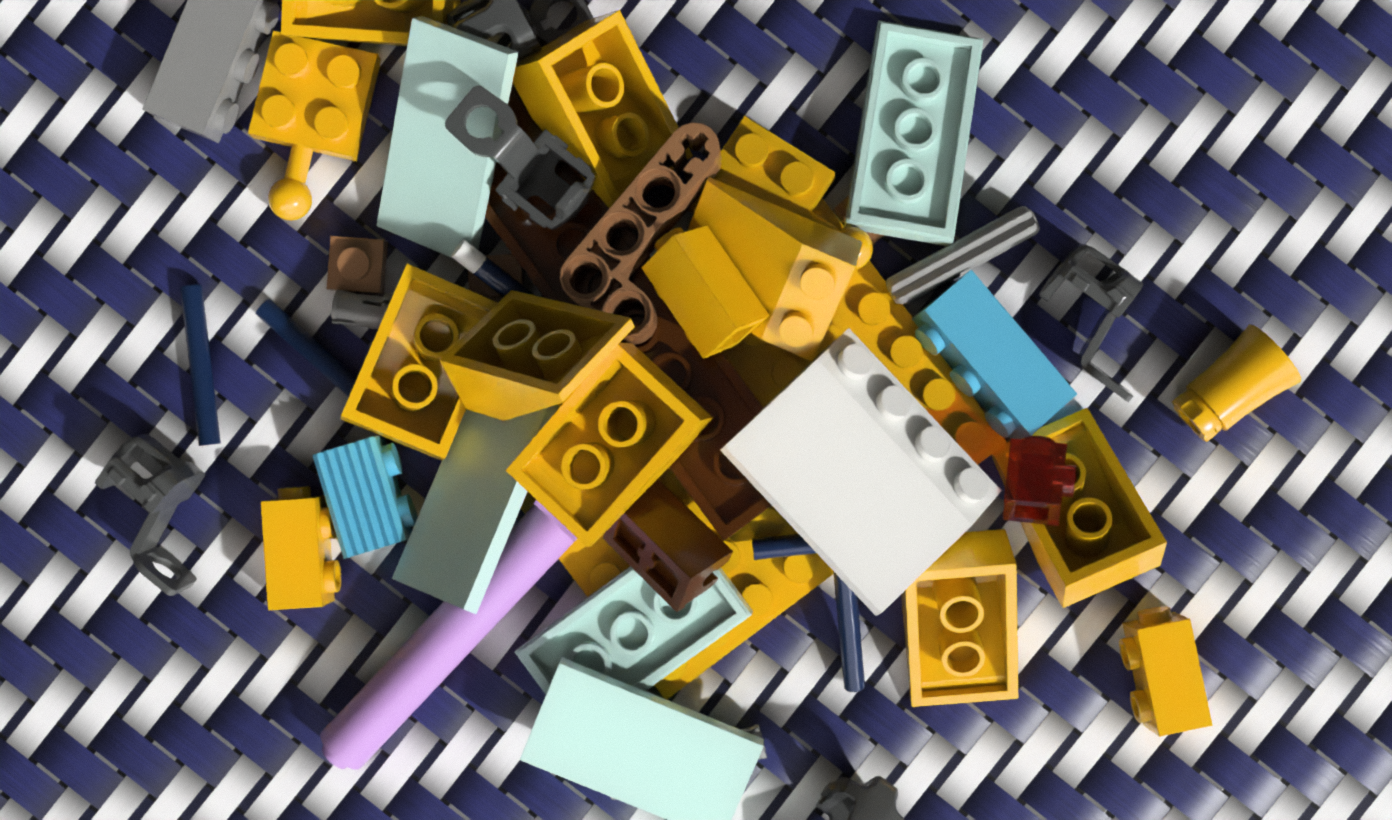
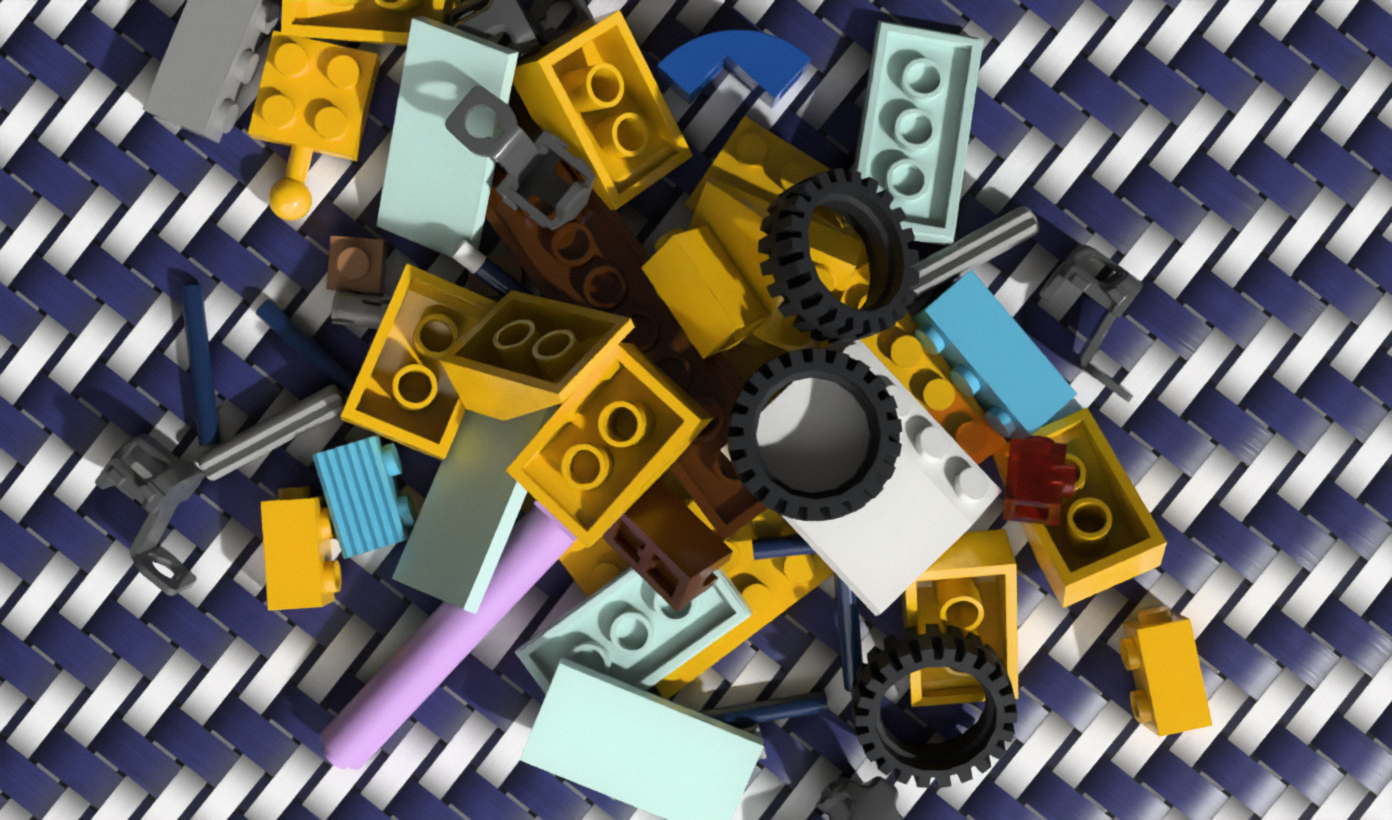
(272, 432): none -> light grey axle
(650, 222): medium nougat beam -> none
(756, 58): none -> blue brick
(770, 709): none -> dark blue bar
(797, 277): none -> black tyre
(881, 420): none -> black tyre
(950, 756): none -> black tyre
(1236, 384): yellow plant -> none

